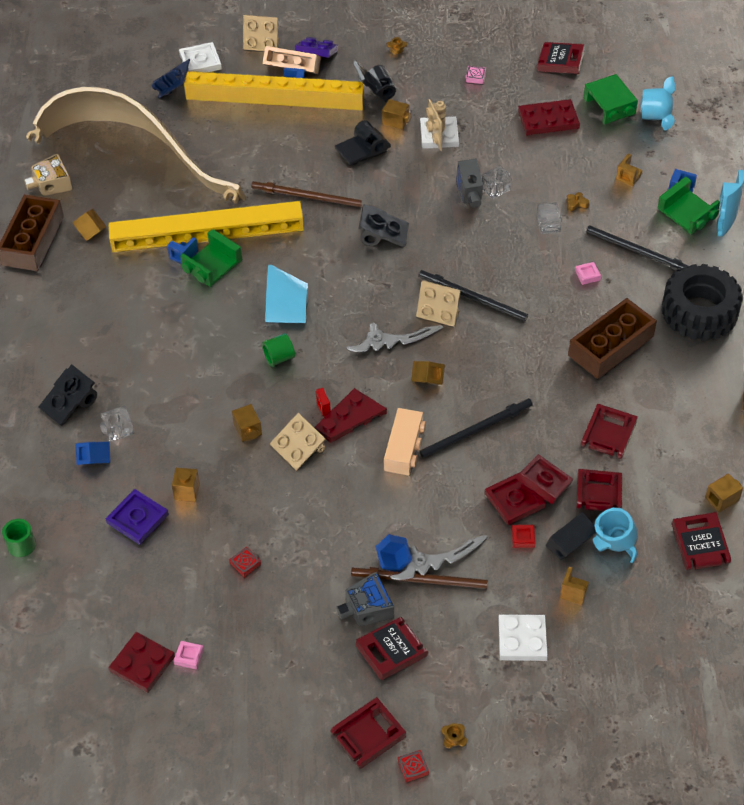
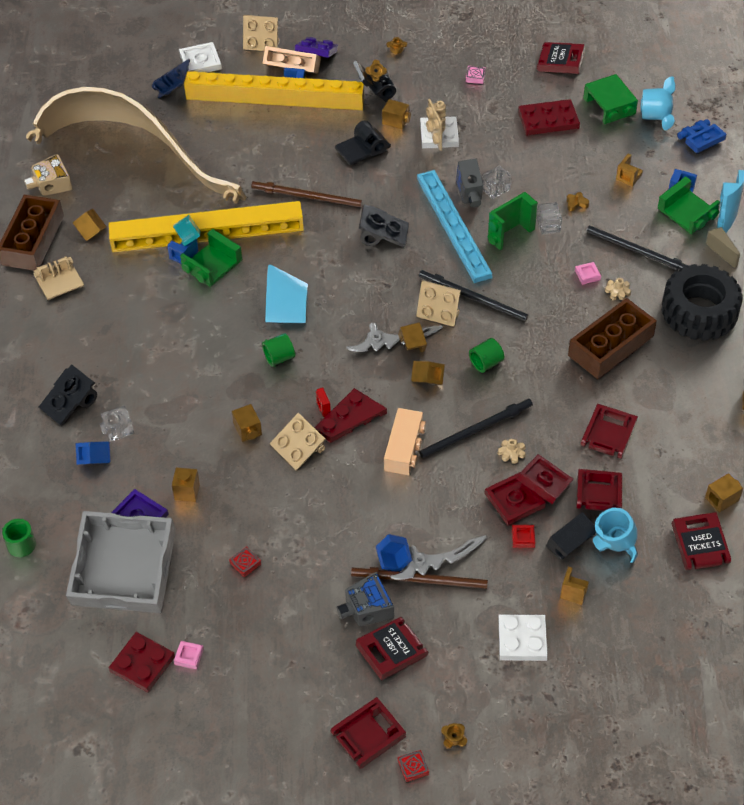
(58, 278): none -> tan hinge
(121, 562): none -> light grey tile
(187, 230): none -> teal panel
(376, 75): none -> pearl gold plate
(413, 337): none -> pearl gold panel
(454, 226): none -> medium azure tile
(486, 355): none -> green piece
(512, 450): none -> tan plant
(517, 211): none -> green panel
(618, 288): none -> tan plant
(704, 138): none -> blue plate
(723, 246): none -> dark tan slope

